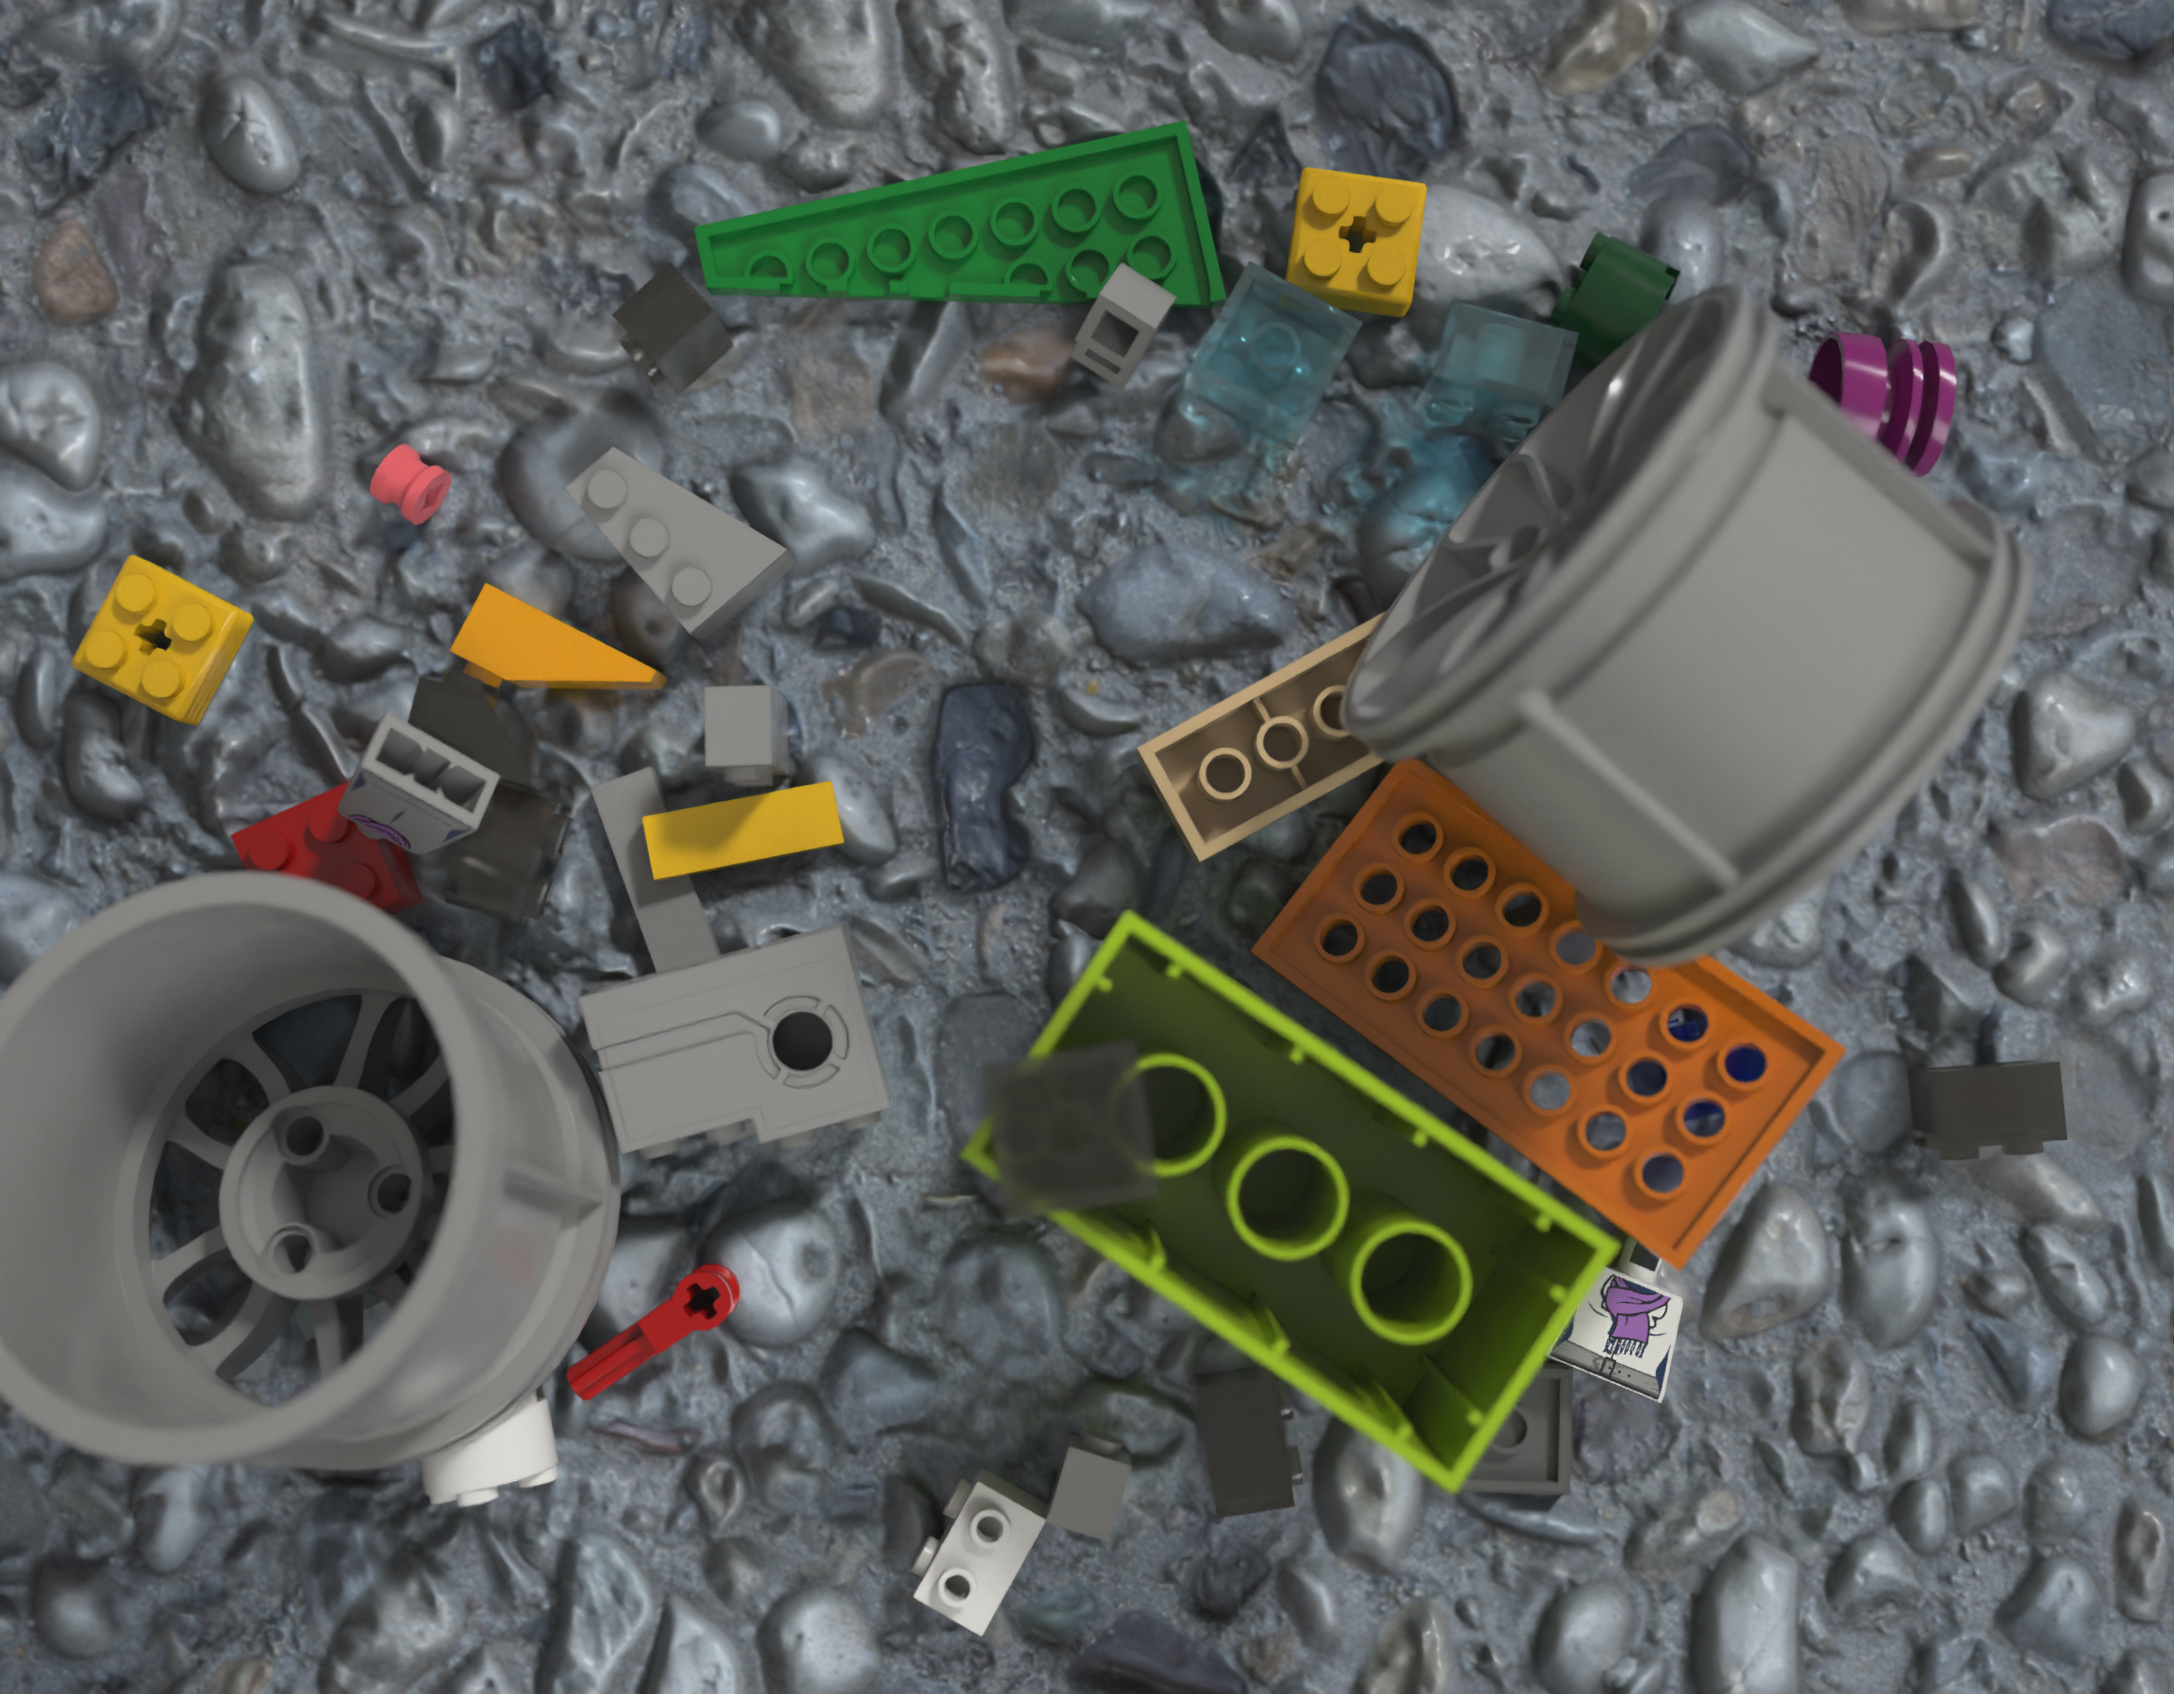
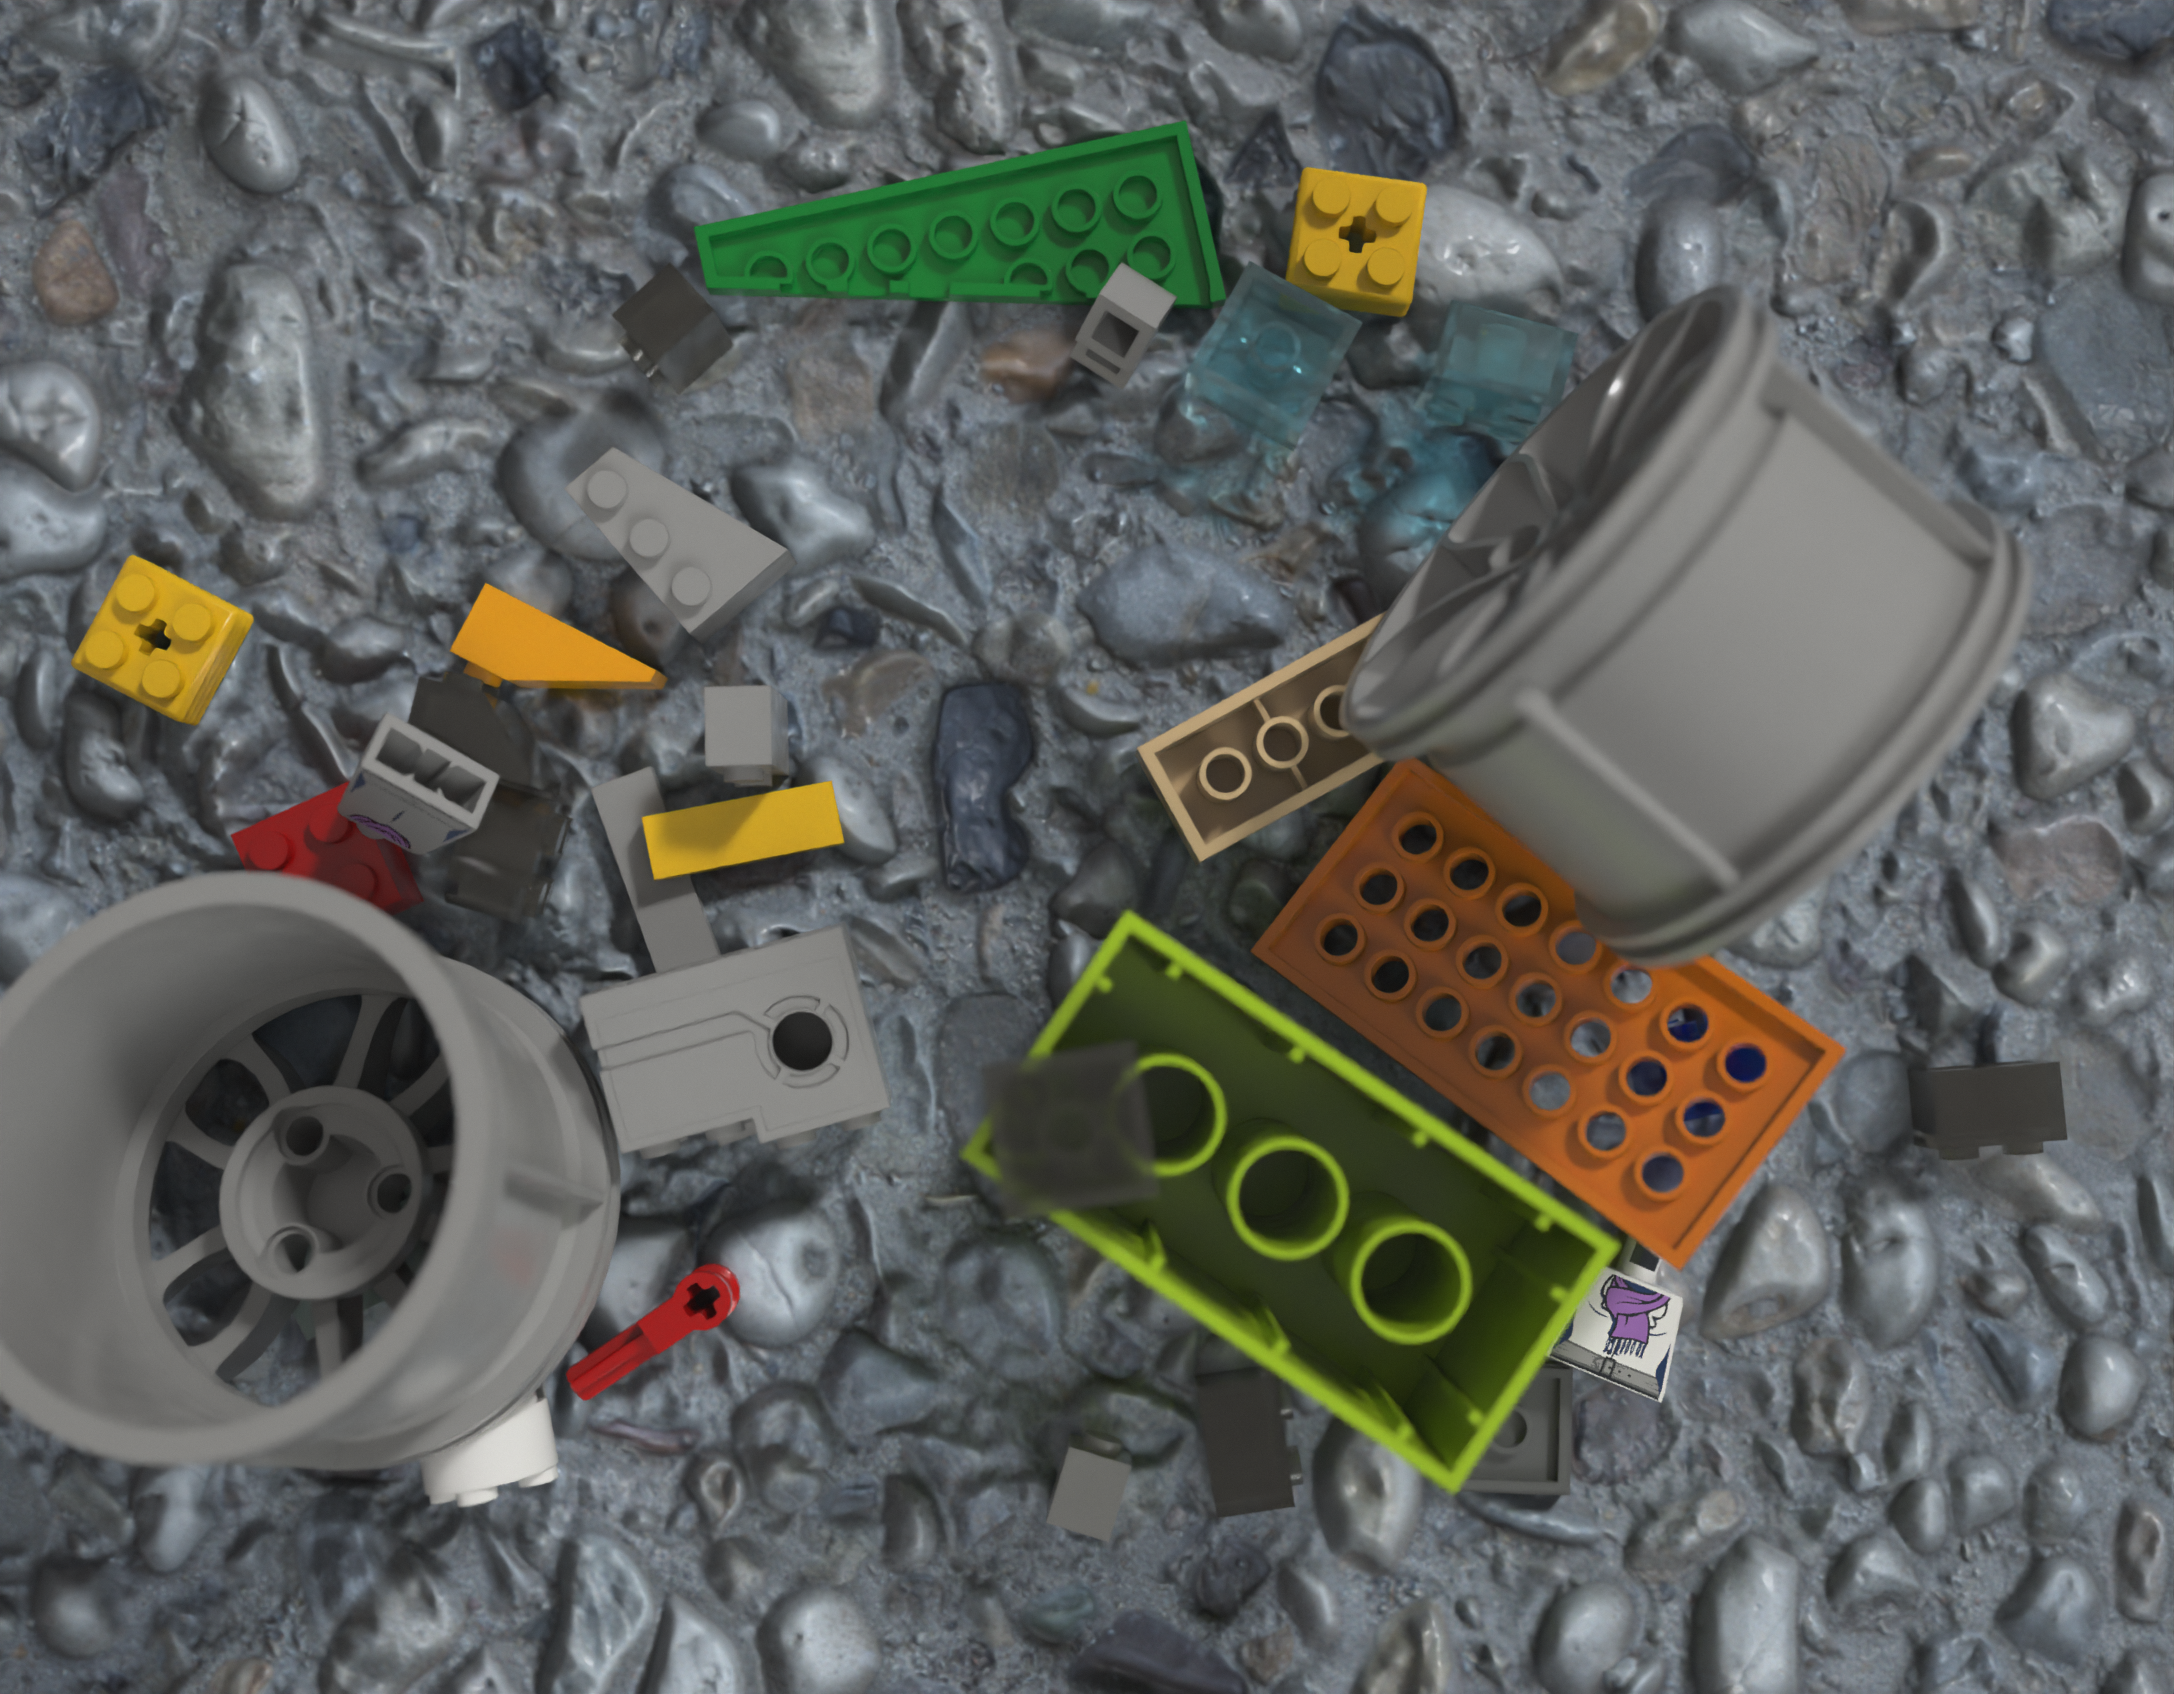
(410, 484): coral wheel -> none
(979, 1551): white brick -> none
(1612, 298): dark green brick -> none
(1893, 395): magenta wheel -> none

